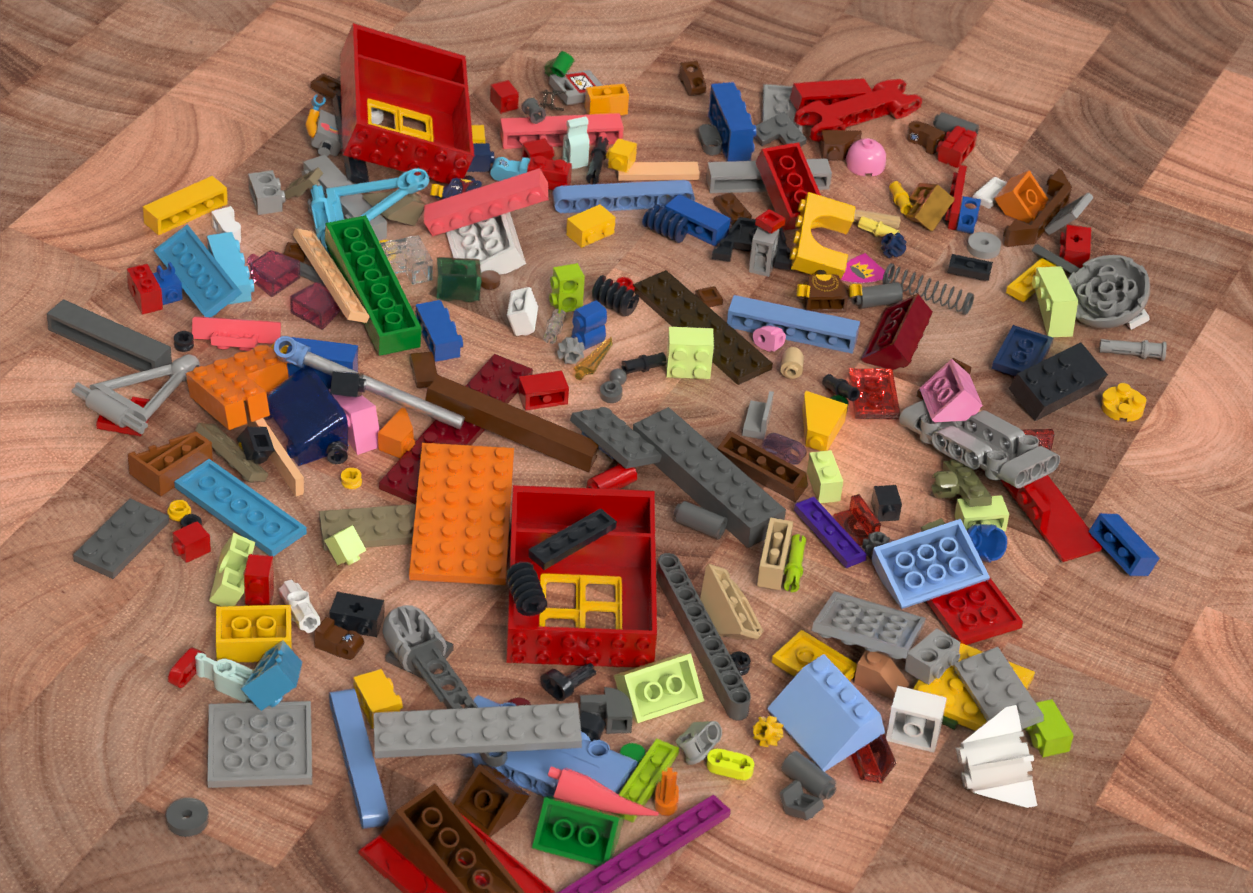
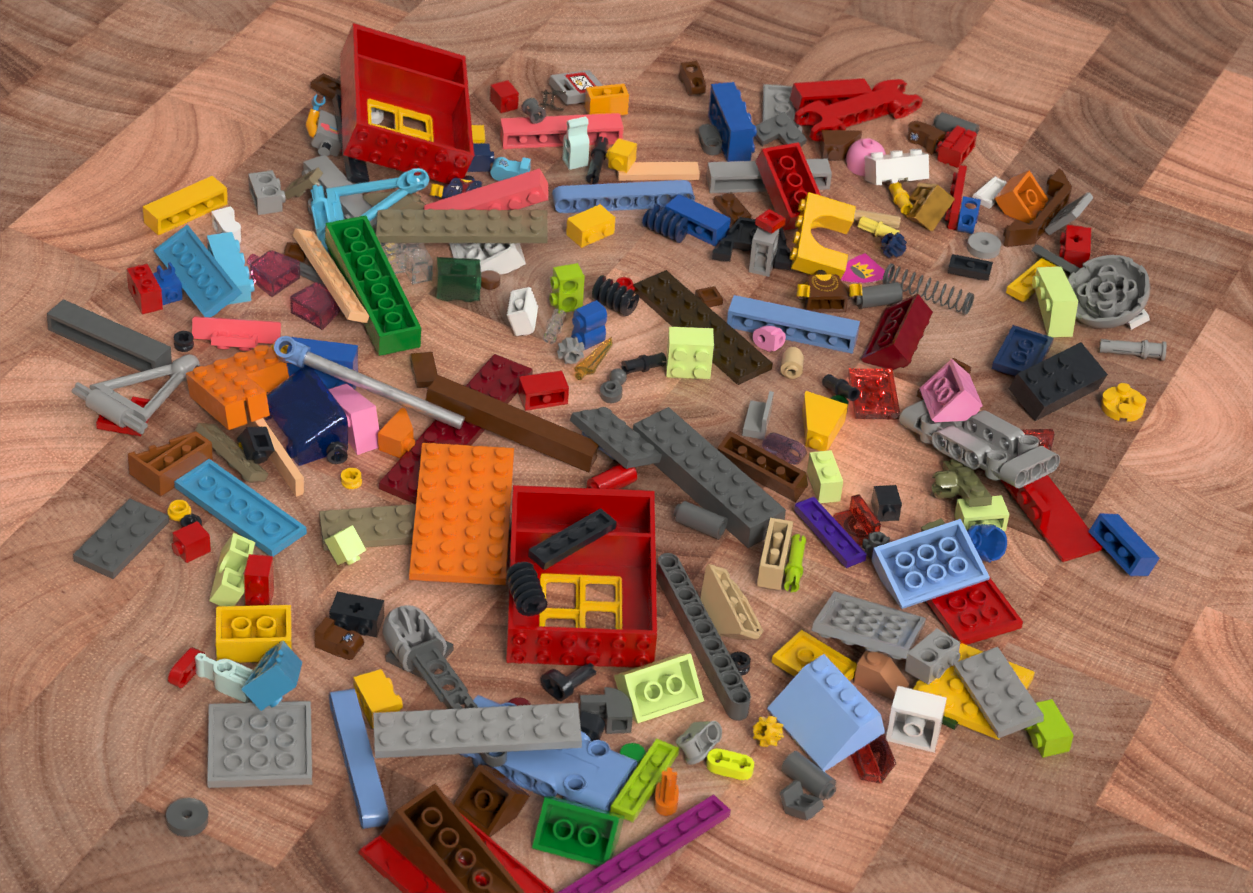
(301, 609): white piece -> none
(348, 383): black brick -> none
(438, 330): blue brick -> none
(462, 226): none -> dark tan plate
(537, 148): red brick -> none
(555, 171): red brick -> none
(559, 65): green piece -> none
(587, 792): coral piece -> none
(896, 166): none -> white wedge
(998, 761): white brick -> none

